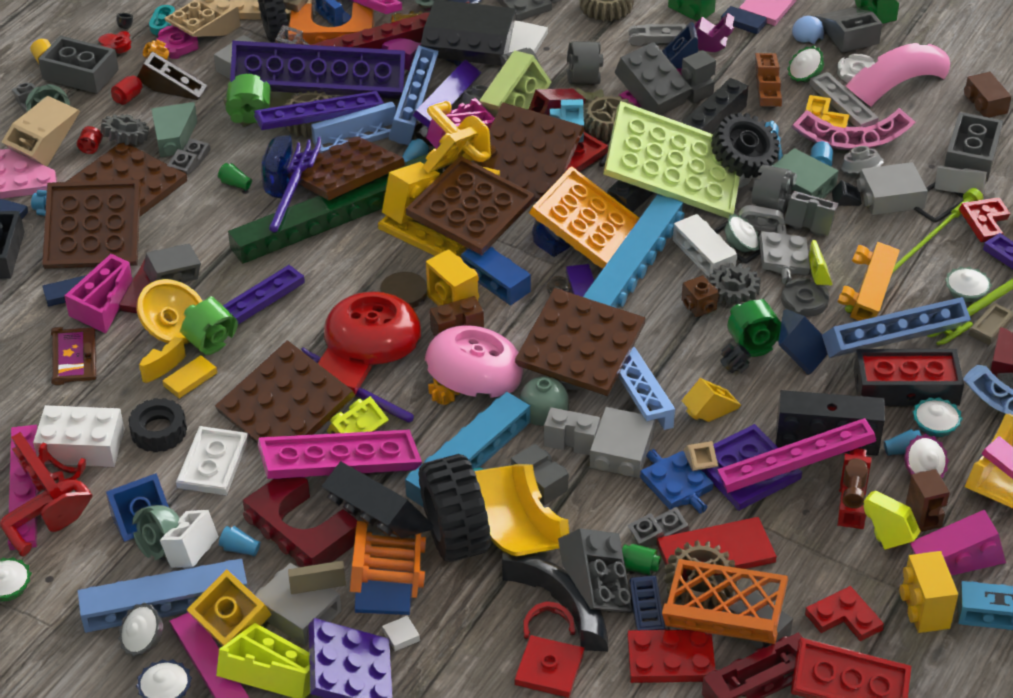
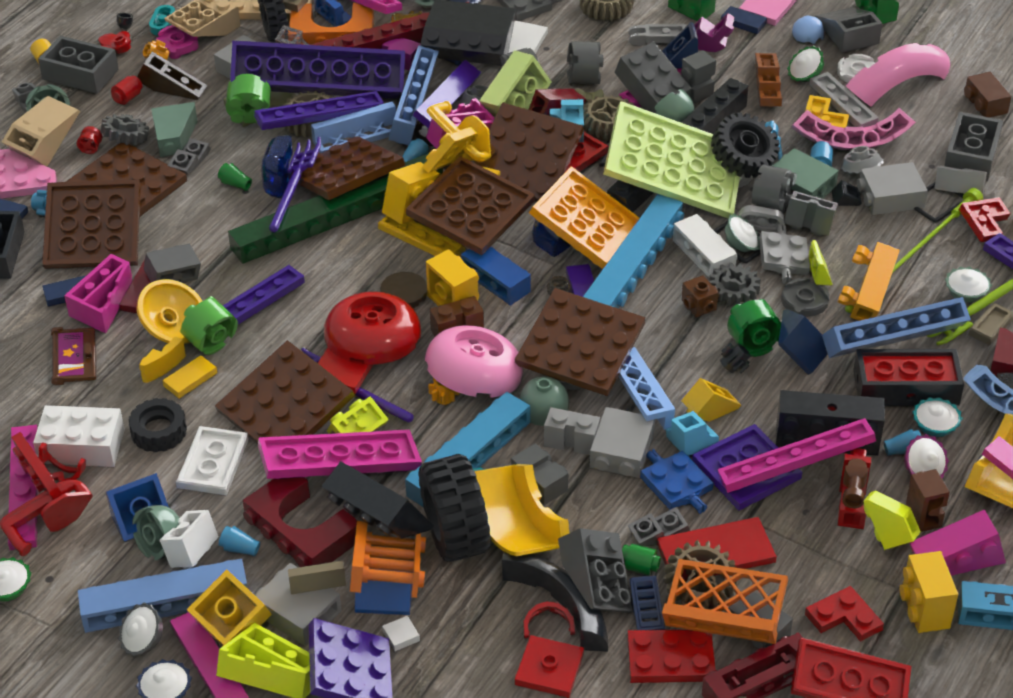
(676, 106): none -> sand green cylinder
(691, 433): none -> medium azure brick
(701, 456): tan slope -> none

